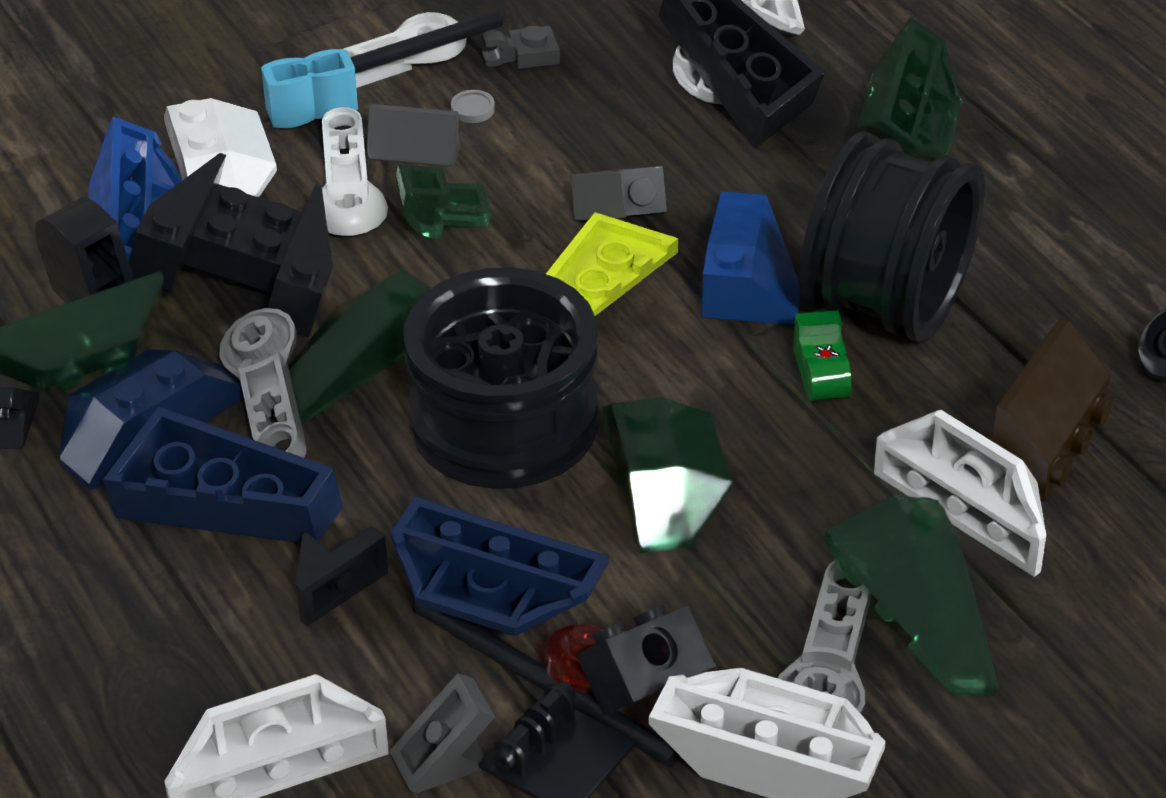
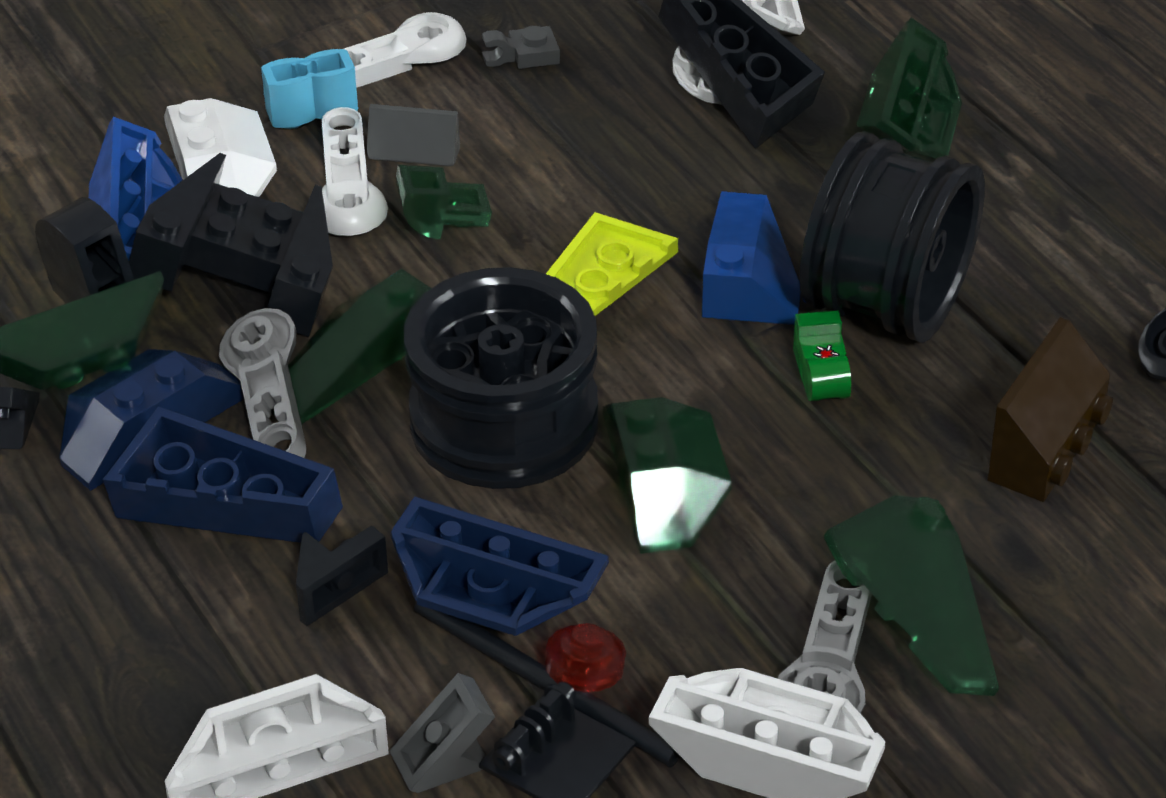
(427, 41): black bar -> none
(473, 106): light grey piece -> none
(618, 192): dark grey slope -> none
(624, 675): black brick -> none
(973, 479): white wedge -> none

